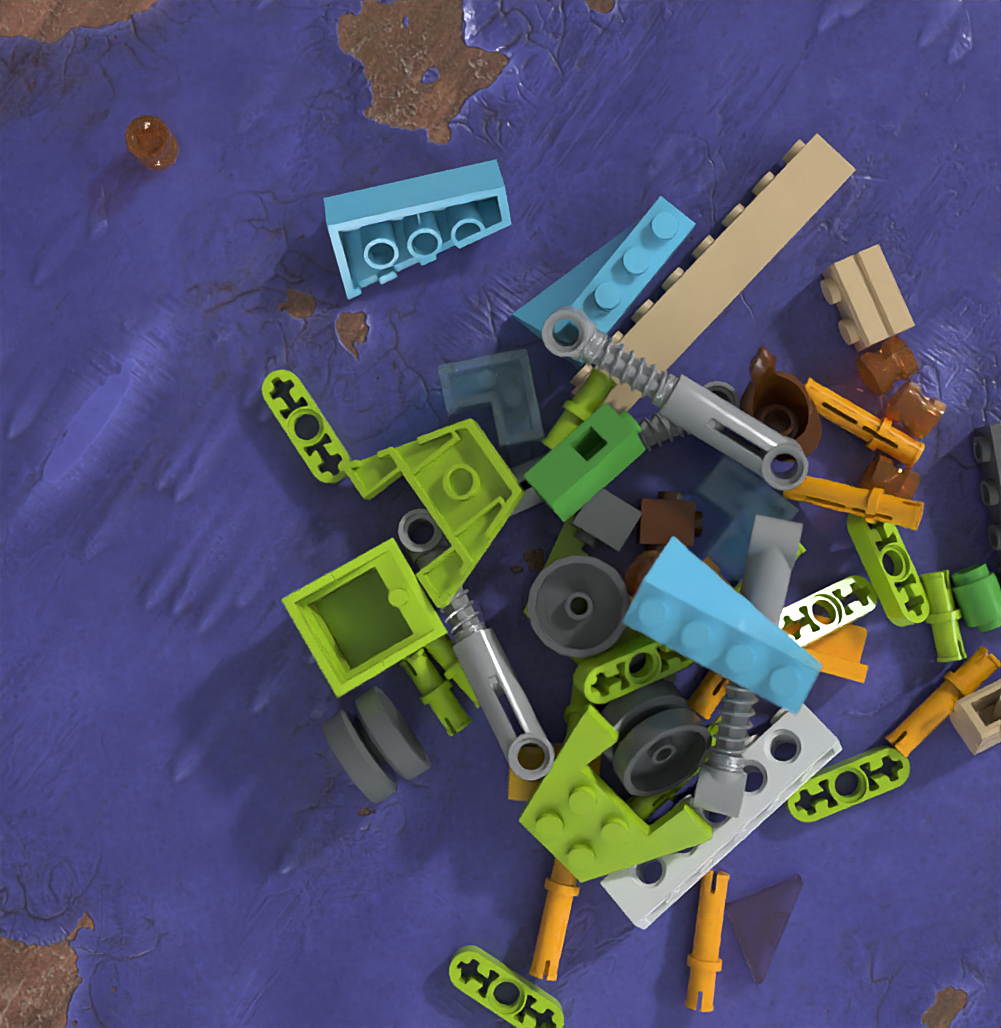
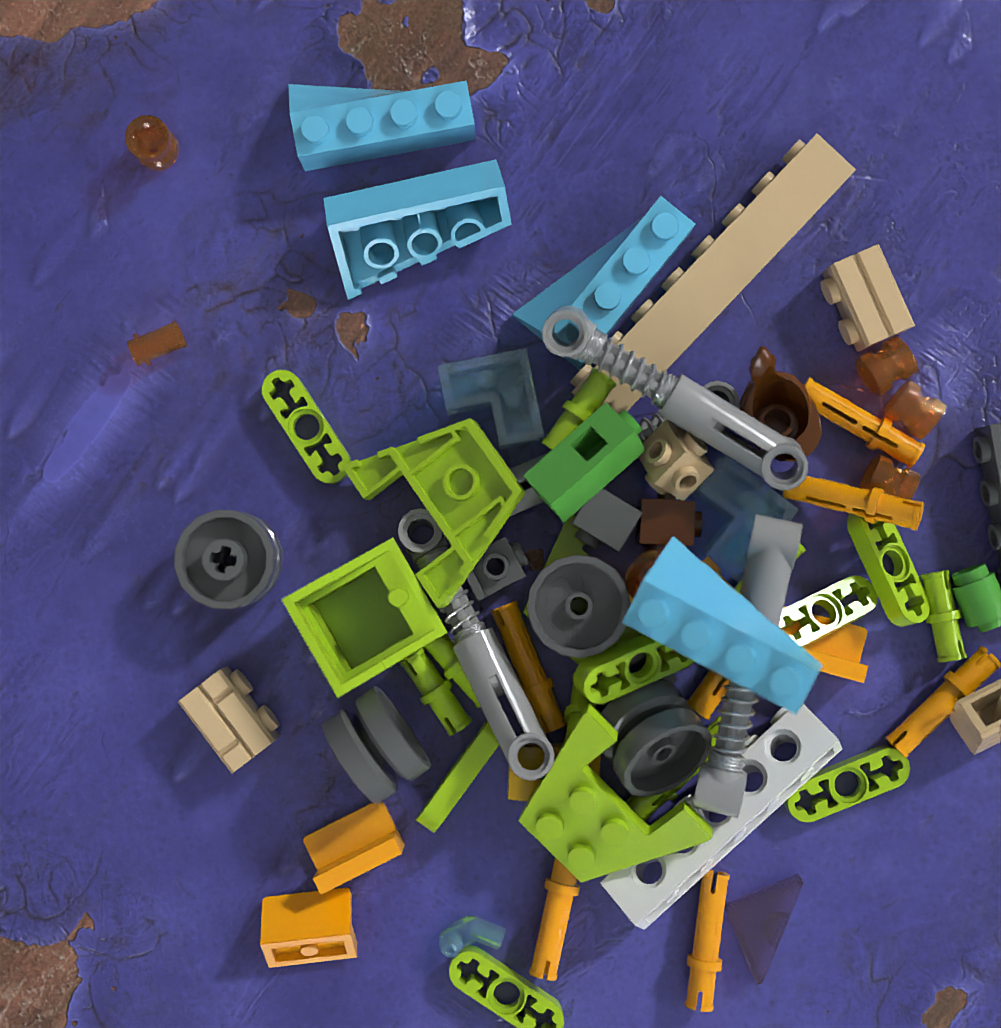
(156, 343): none -> clear orange pin
(203, 566): none -> dark grey wheel
(230, 717): none -> tan brick
(307, 928): none -> light orange panel
(353, 845): none -> light orange panel
(364, 124): none -> medium azure wedge
(458, 778): none -> lime beam
(468, 930): none -> clear light blue arm
(485, 583): none -> dark grey brick
(528, 666): none -> light orange pin
(675, 461): none -> tan brick

